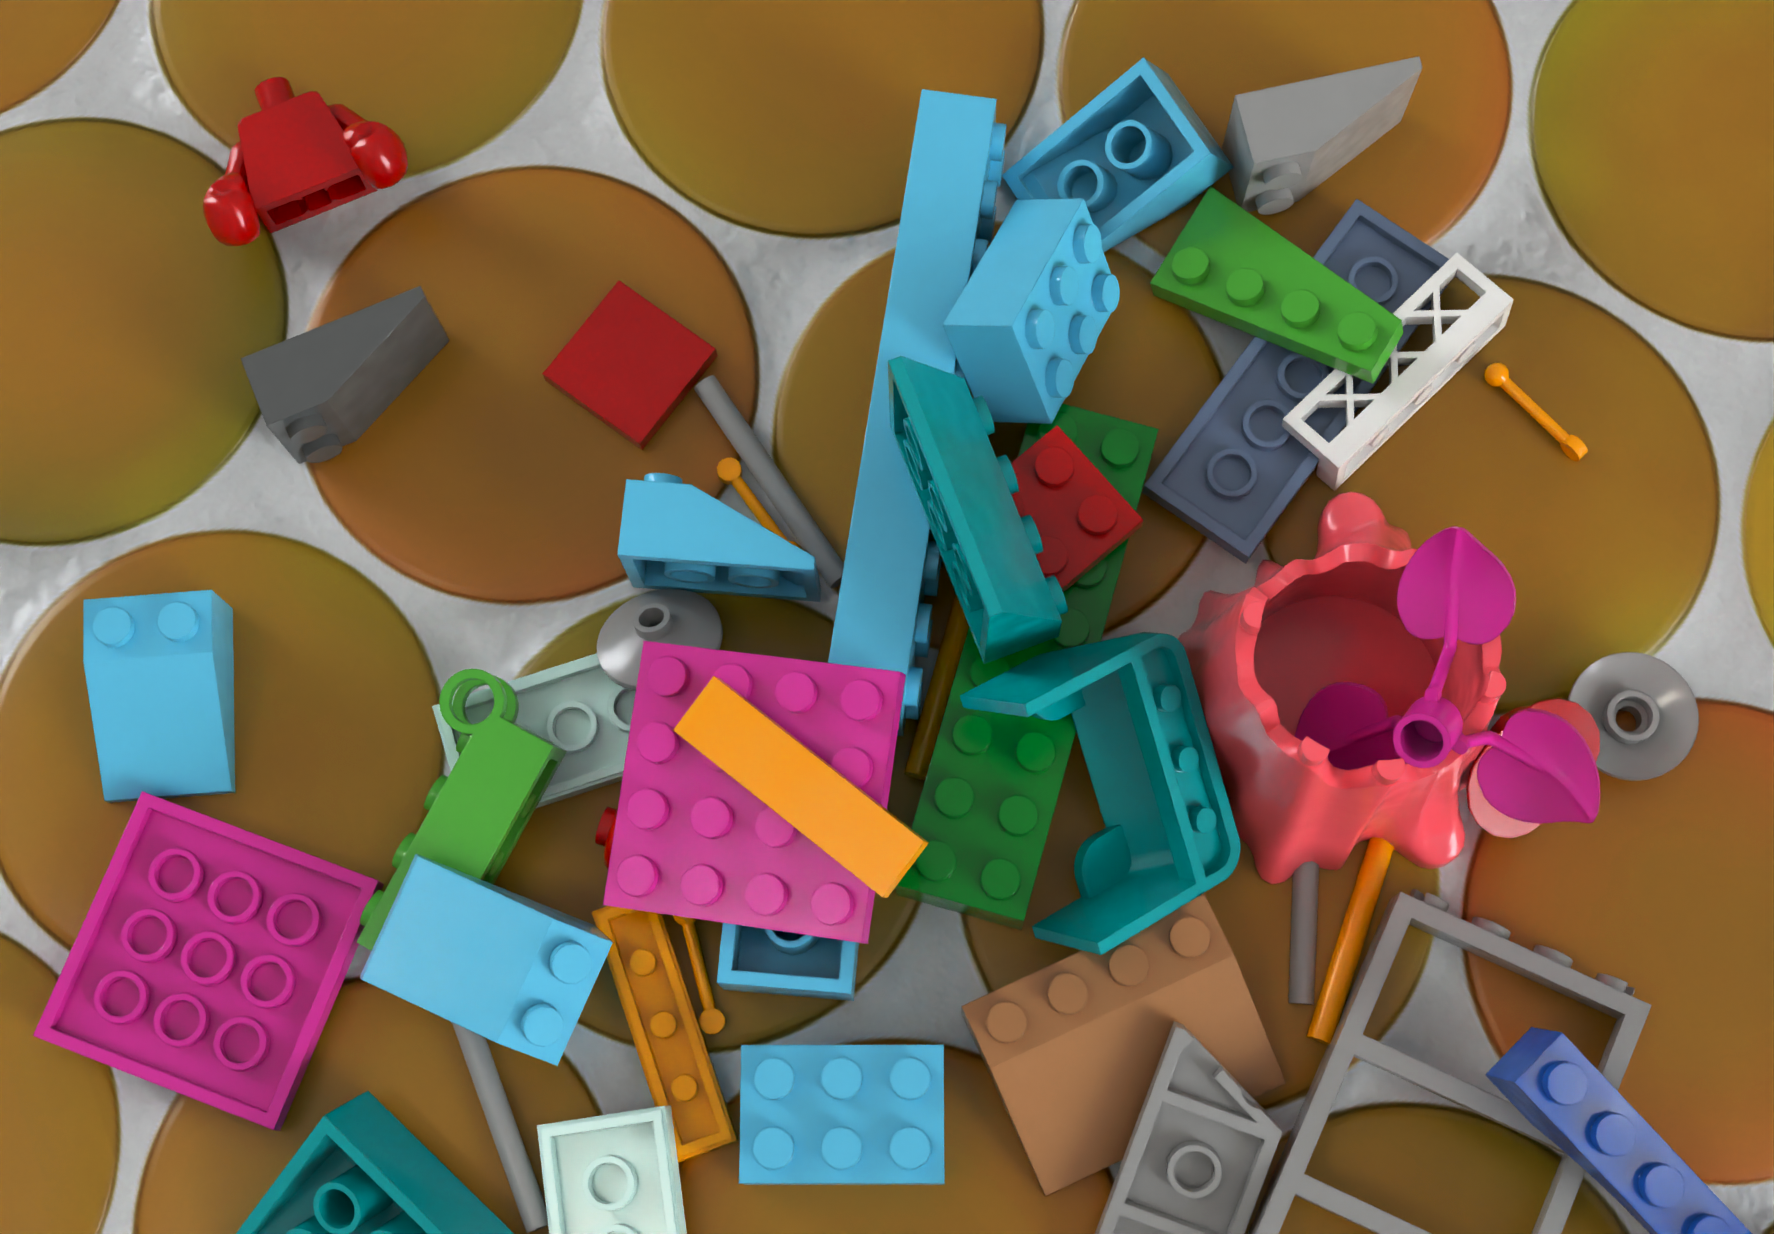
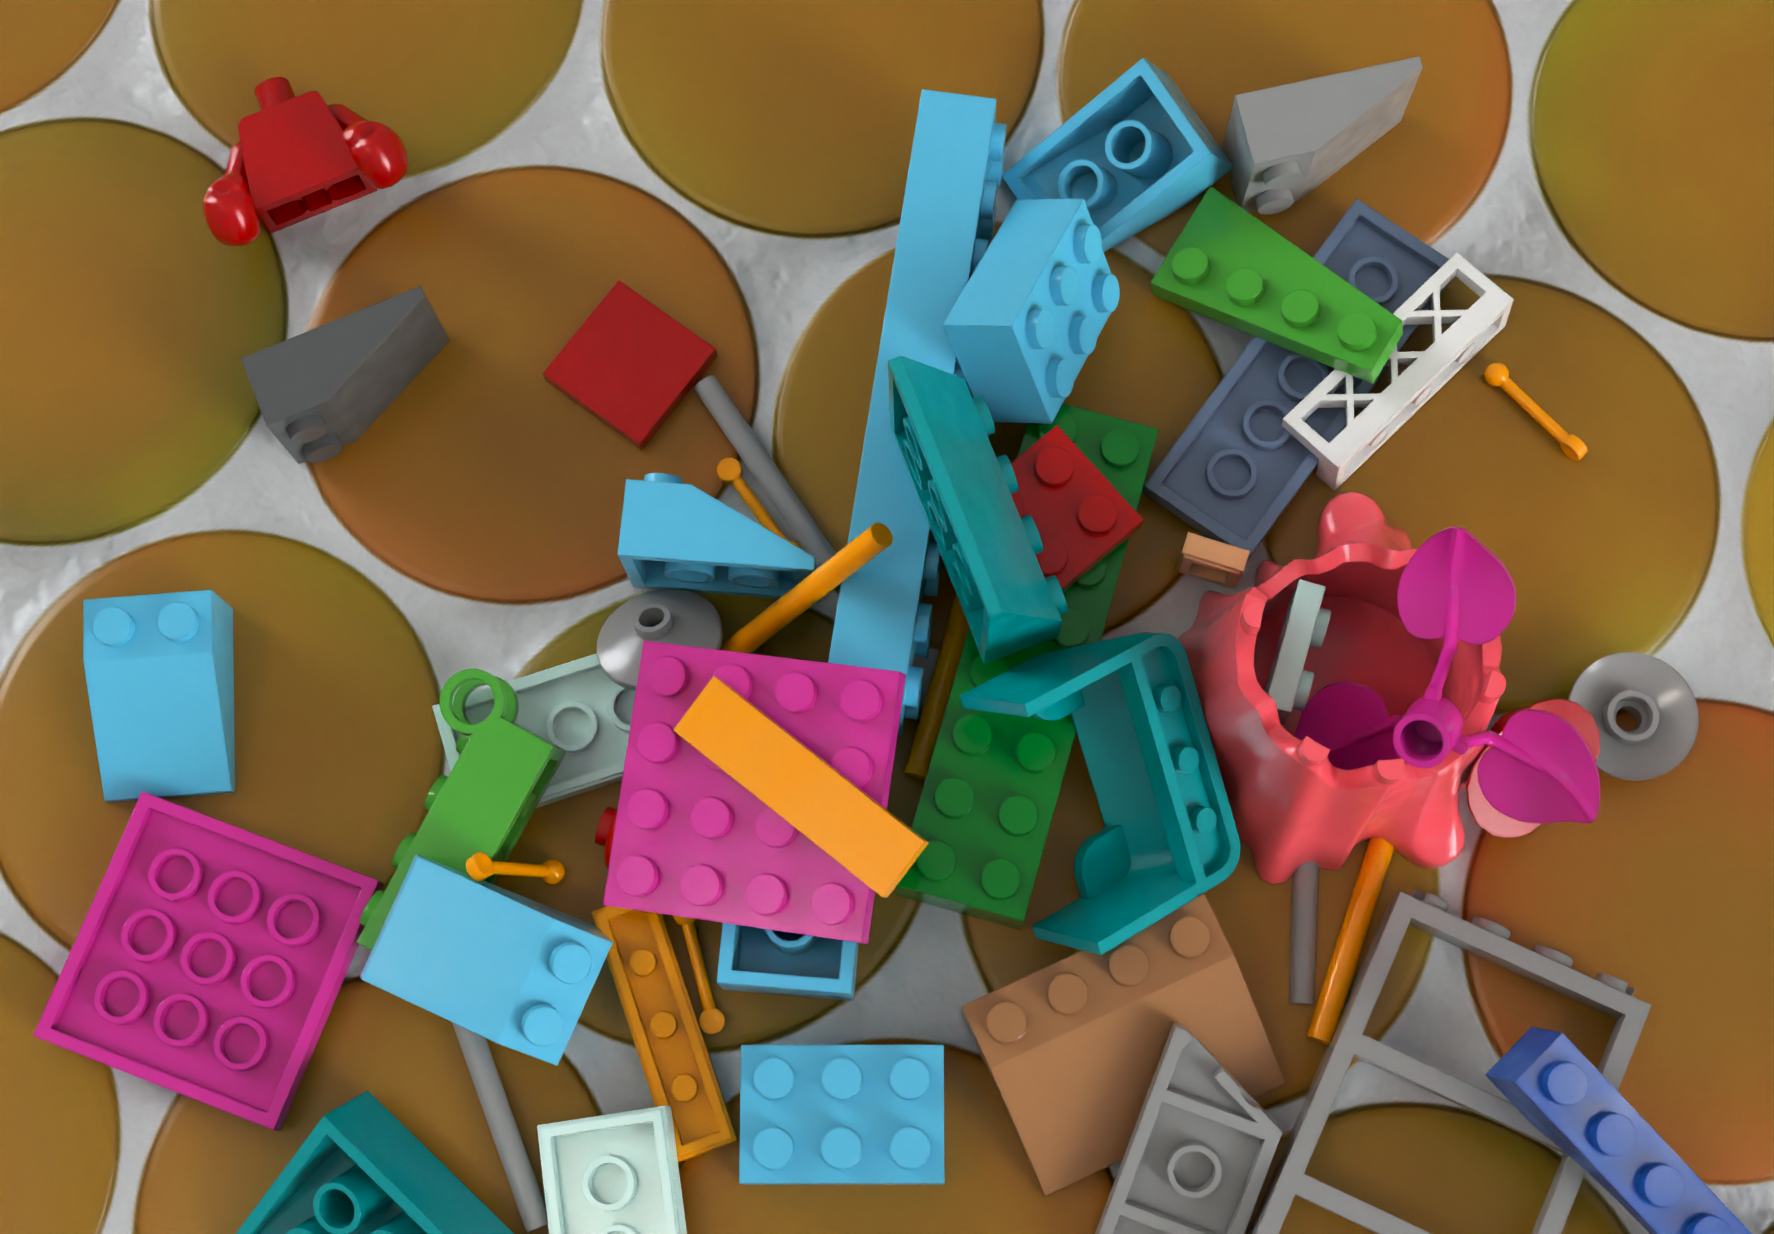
(481, 867): none -> light orange hinge
(810, 589): none -> light orange bar
(1212, 560): none -> light nougat tile
(1302, 627): none -> light aqua plate

